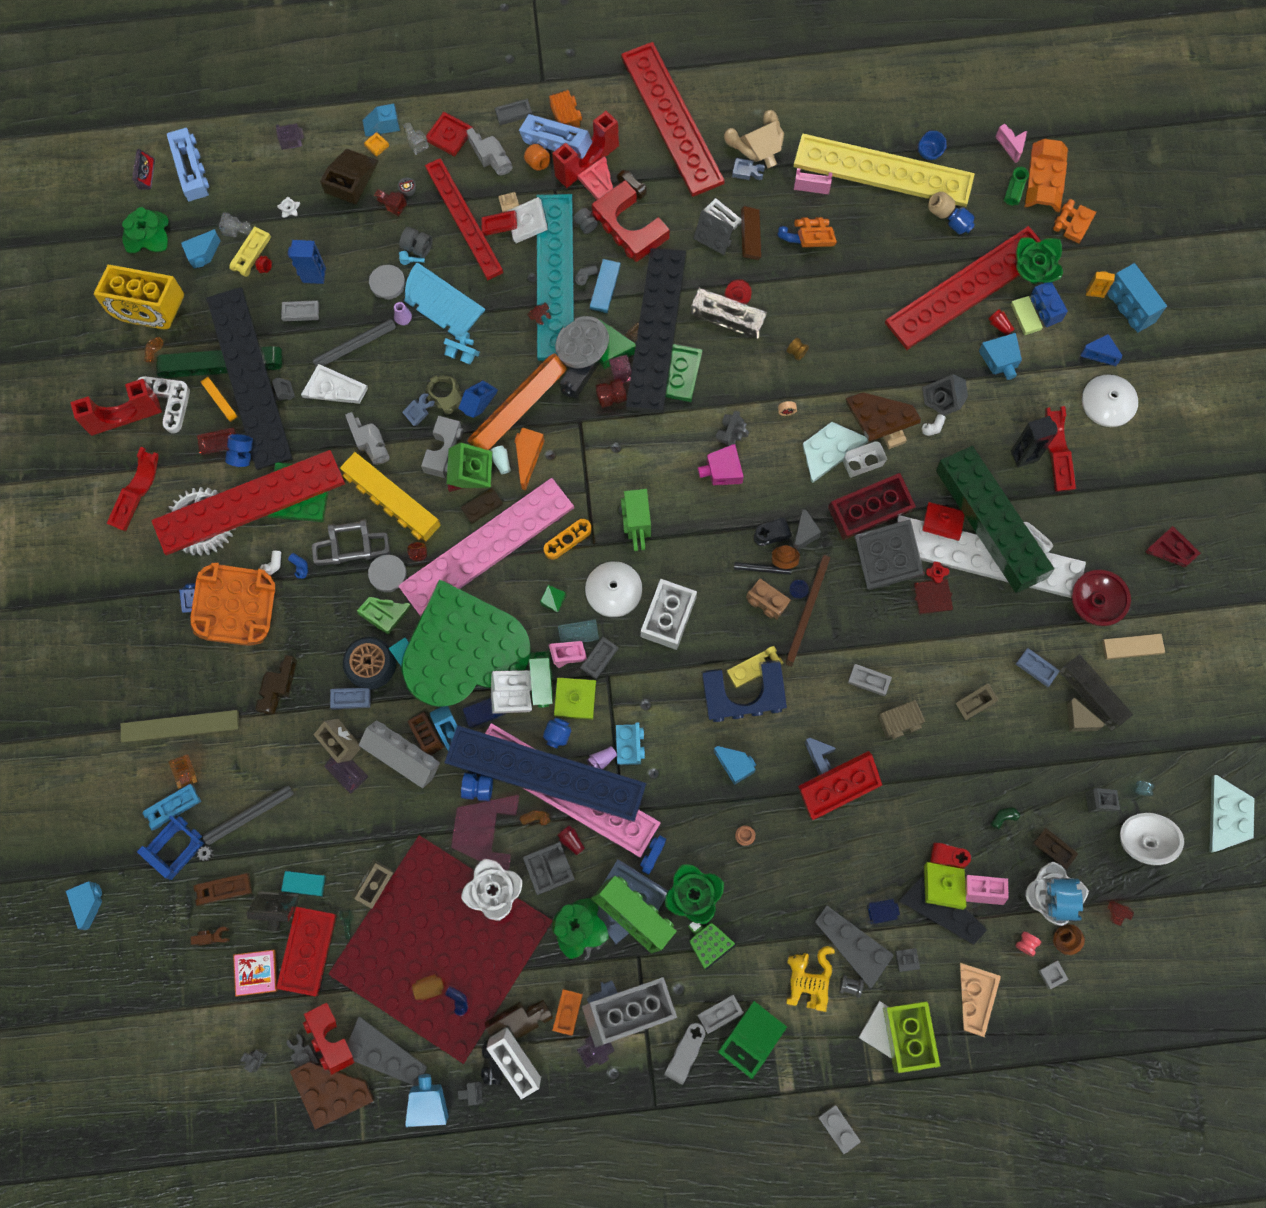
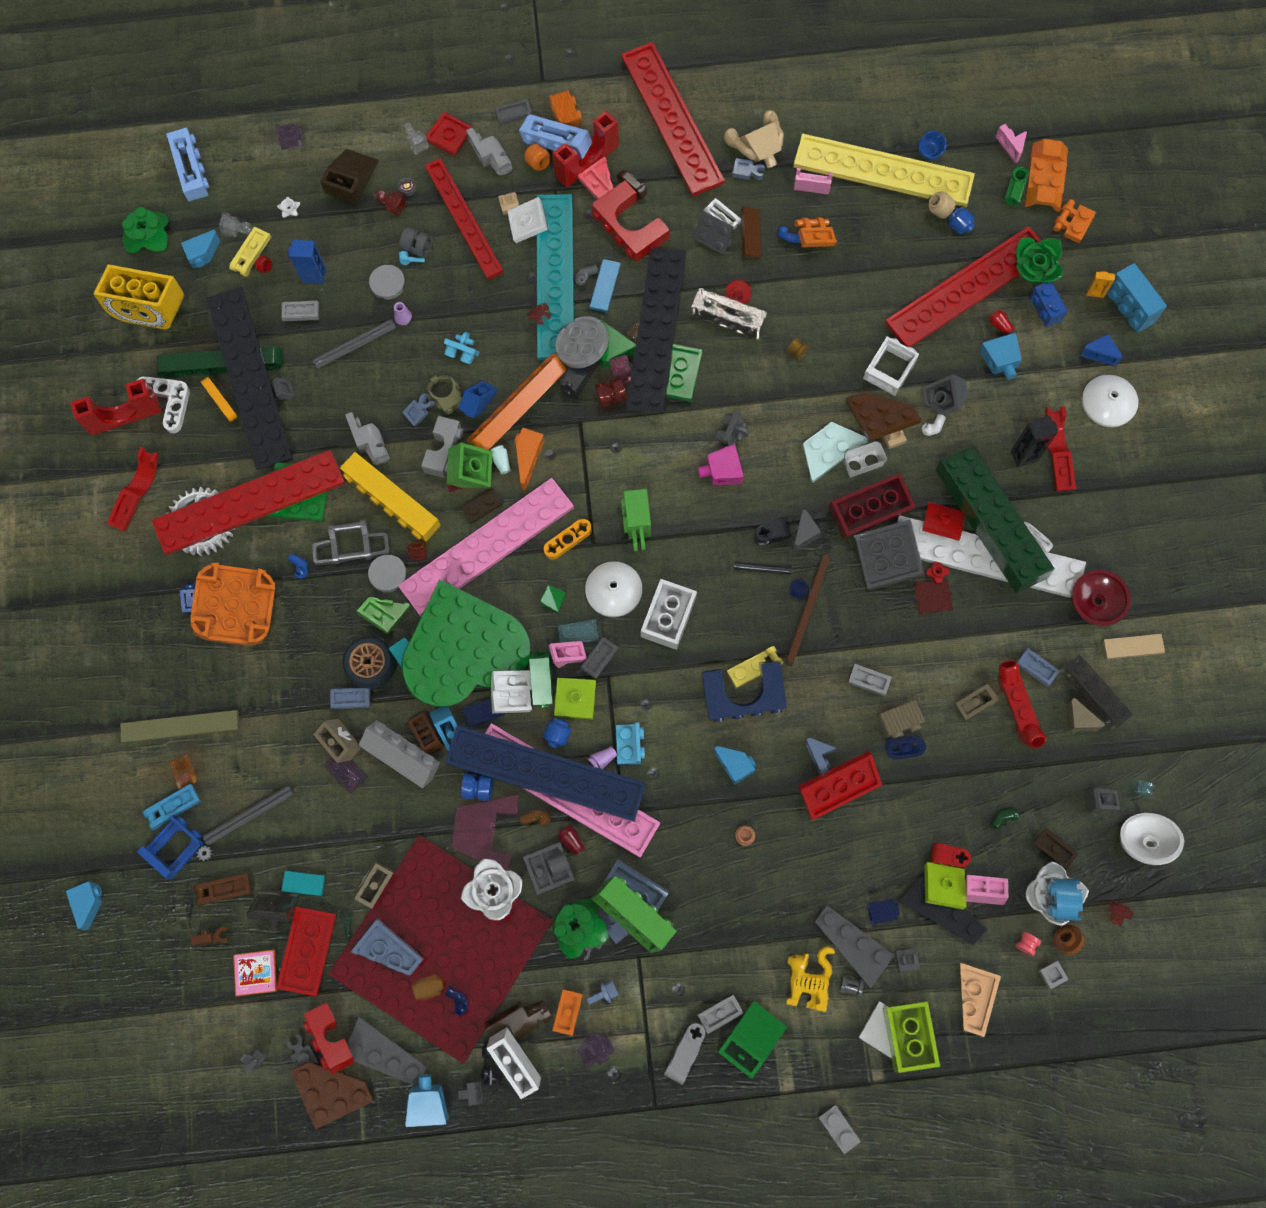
(143, 170): slope -> none
(151, 348): clear orange arm -> none
(214, 441): clear red plate -> none
(239, 448): blue wheel -> none
(274, 565): white arm -> none
(276, 685): dark brown plate -> none
(333, 386): white wing -> none
(376, 144): light orange tile -> none
(381, 120): dark azure slope -> none
(388, 948): none -> sand blue wing
(440, 301): medium azure piece -> none
(499, 223): red tile -> none
(586, 222): dark grey wheel -> none
(629, 1012): light grey brick -> none
(656, 845): blue plate -> none
(690, 878): green brick -> none
(709, 944): bright green torso -> none
(768, 599): medium nougat bracket -> none
(785, 557): dark orange plate -> none
(787, 408): light nougat tile -> none
(882, 380): none -> white window
(904, 747): none -> clear blue plate
(1020, 705): none -> red plate
(1026, 315): yellowish green tile -> none
(1174, 548): dark red wing -> none
(1230, 815): light aqua wing -> none

